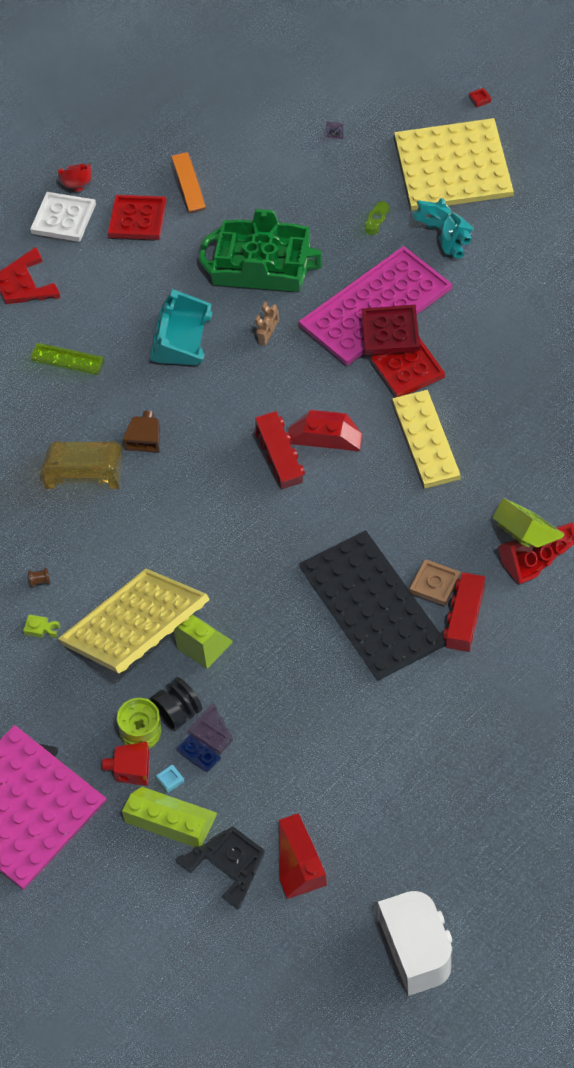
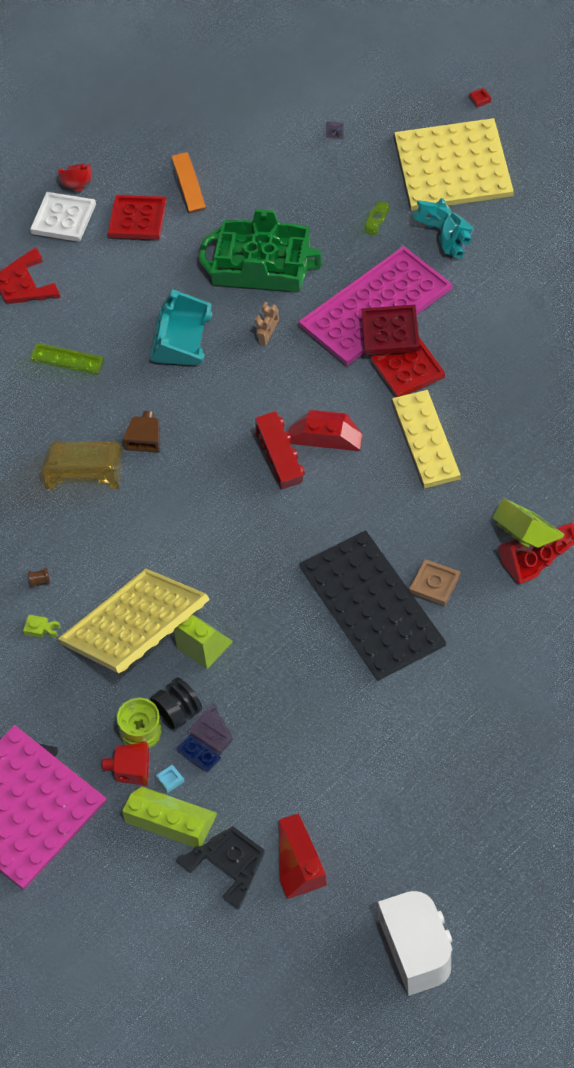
(465, 612): red brick -> none

